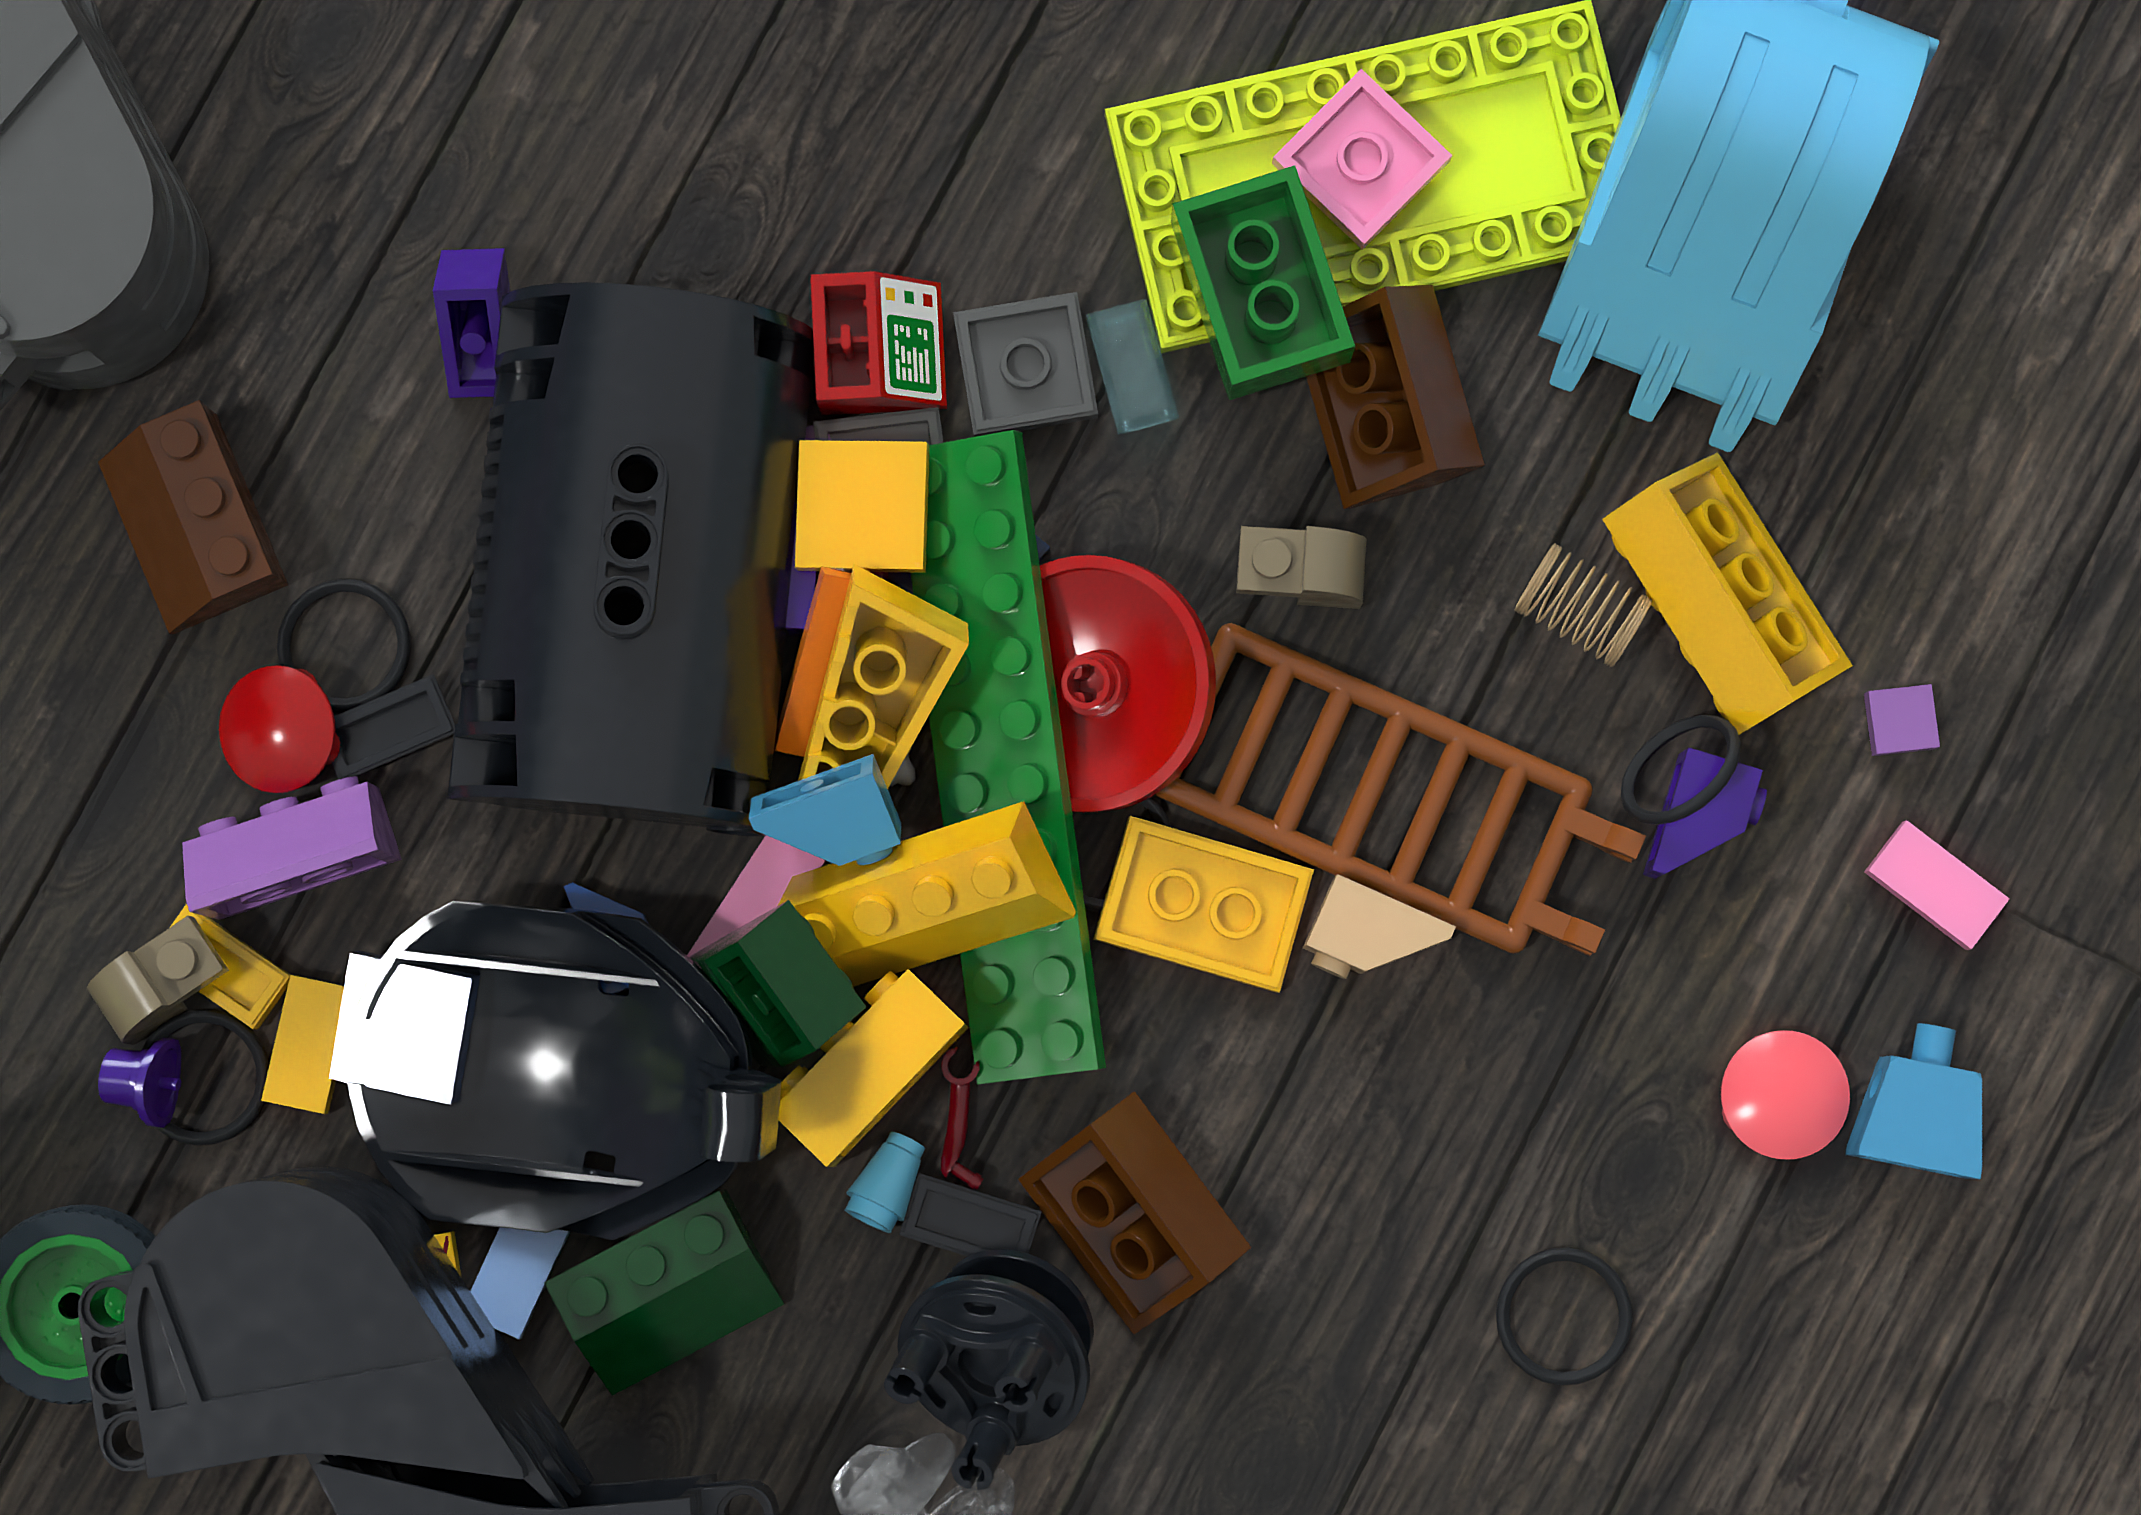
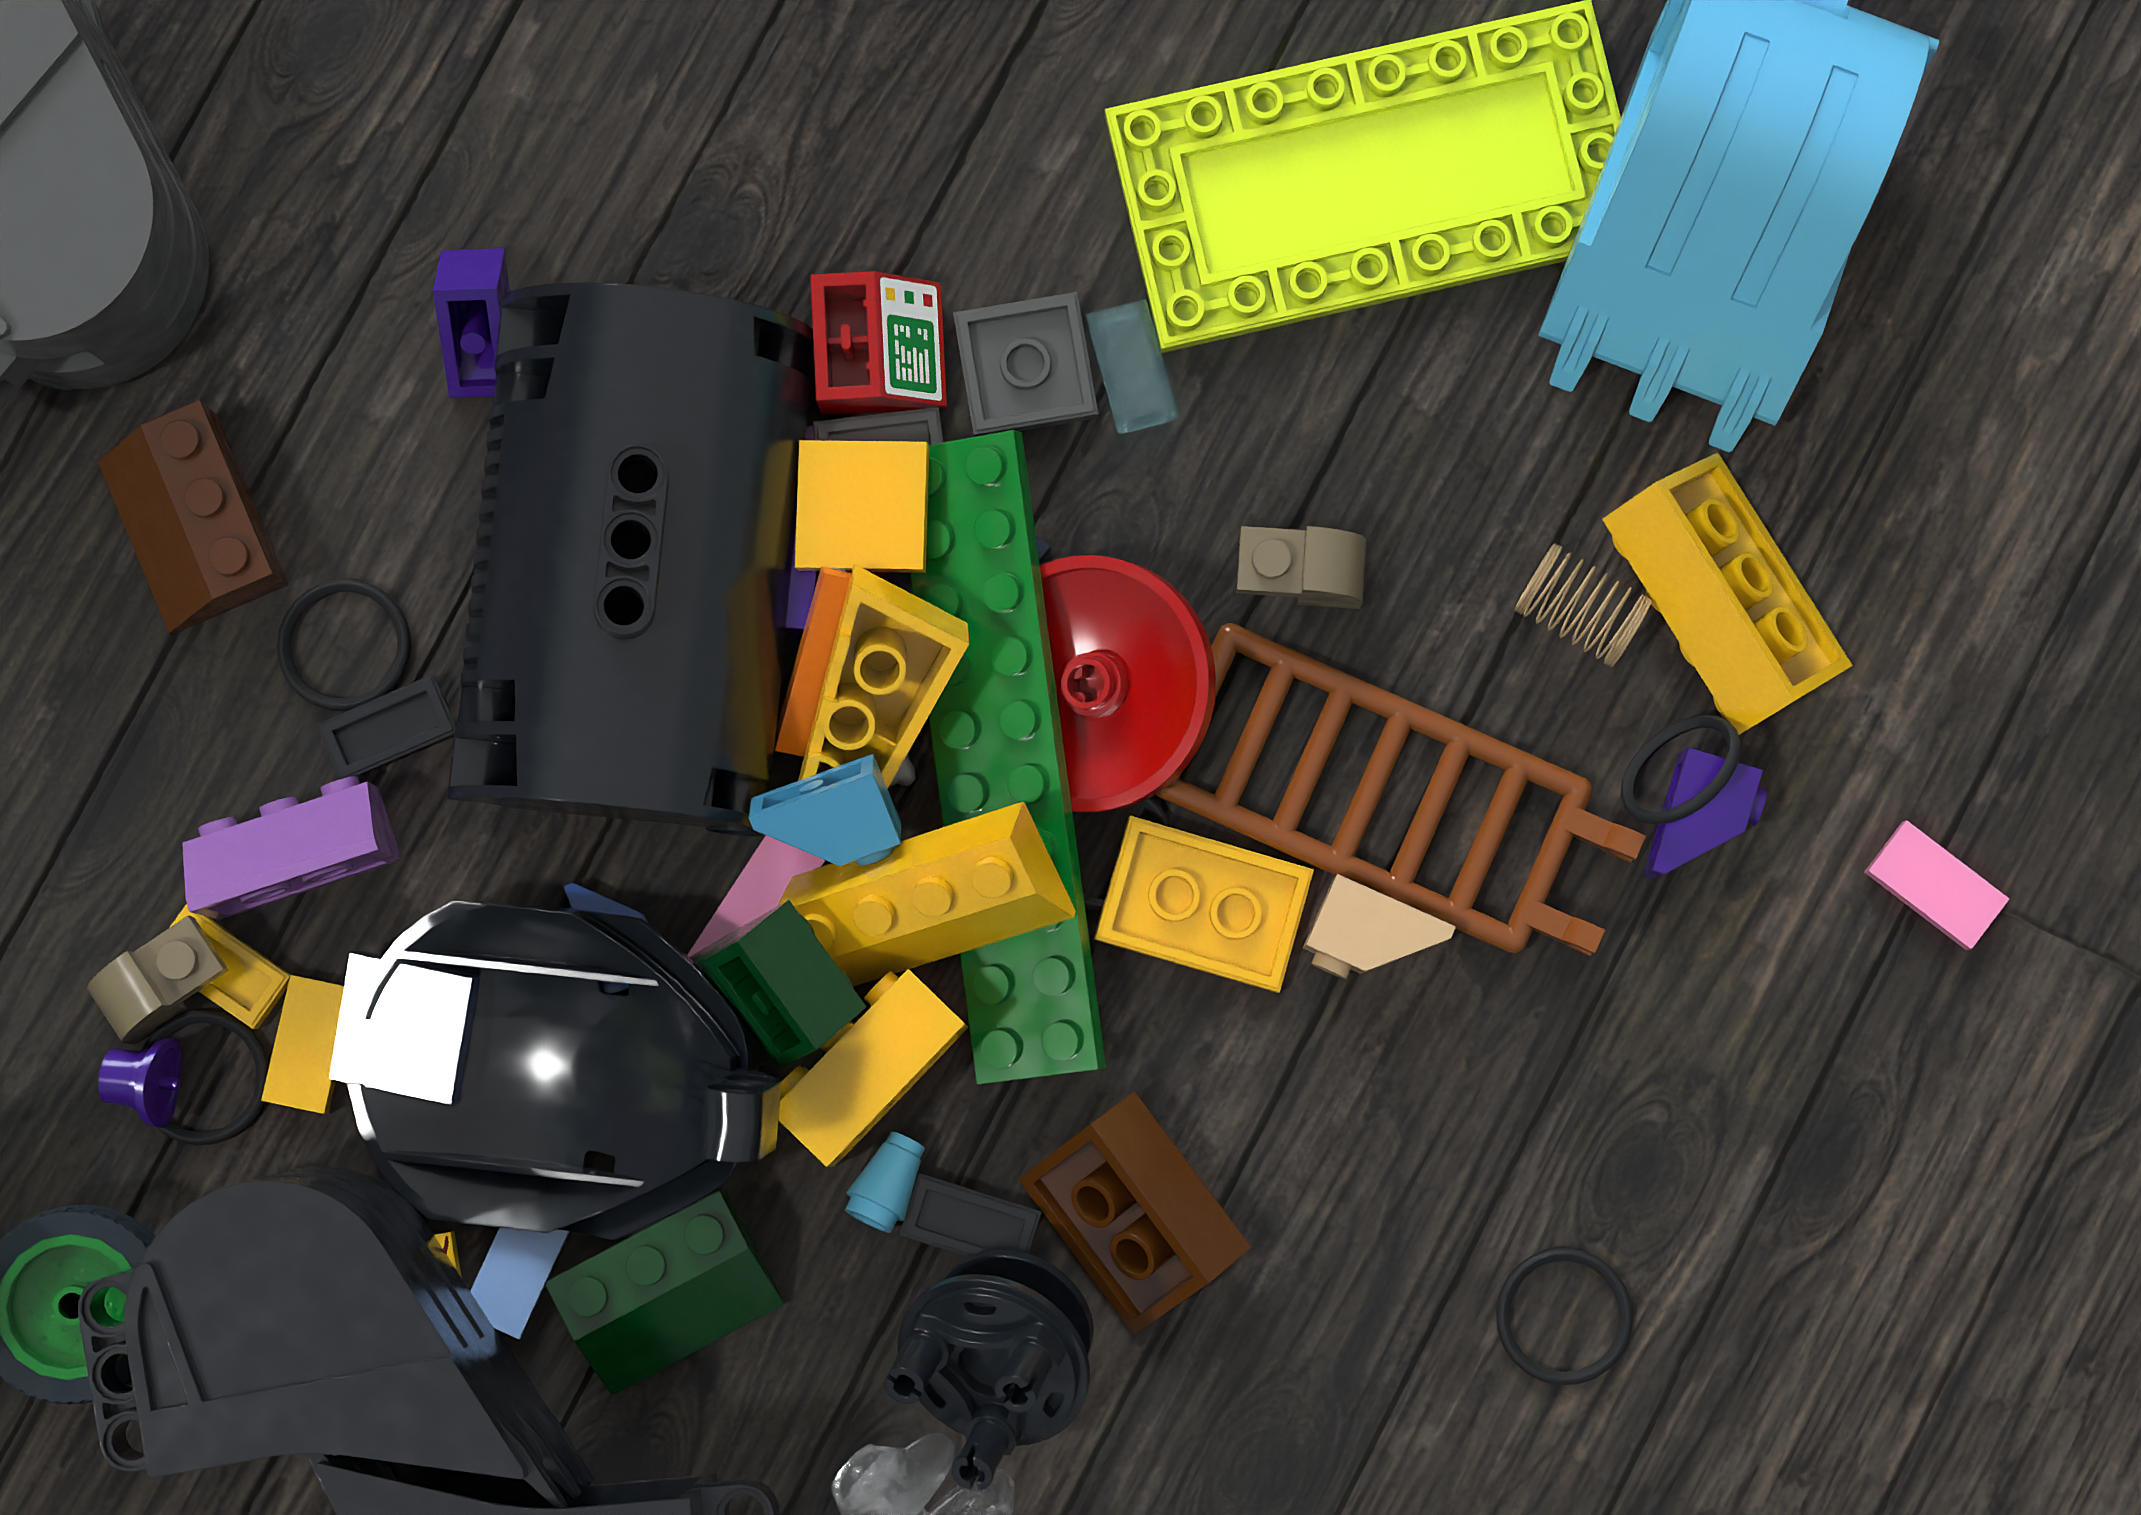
(278, 729): red dish -> none
(958, 1123): dark red piece -> none
(1262, 282): green brick -> none
(1362, 158): bright pink plate -> none
(1398, 407): reddish brown slope -> none
(1785, 1095): coral dish -> none
(1901, 720): medium lavender tile -> none
(1922, 1110): dark azure torso -> none

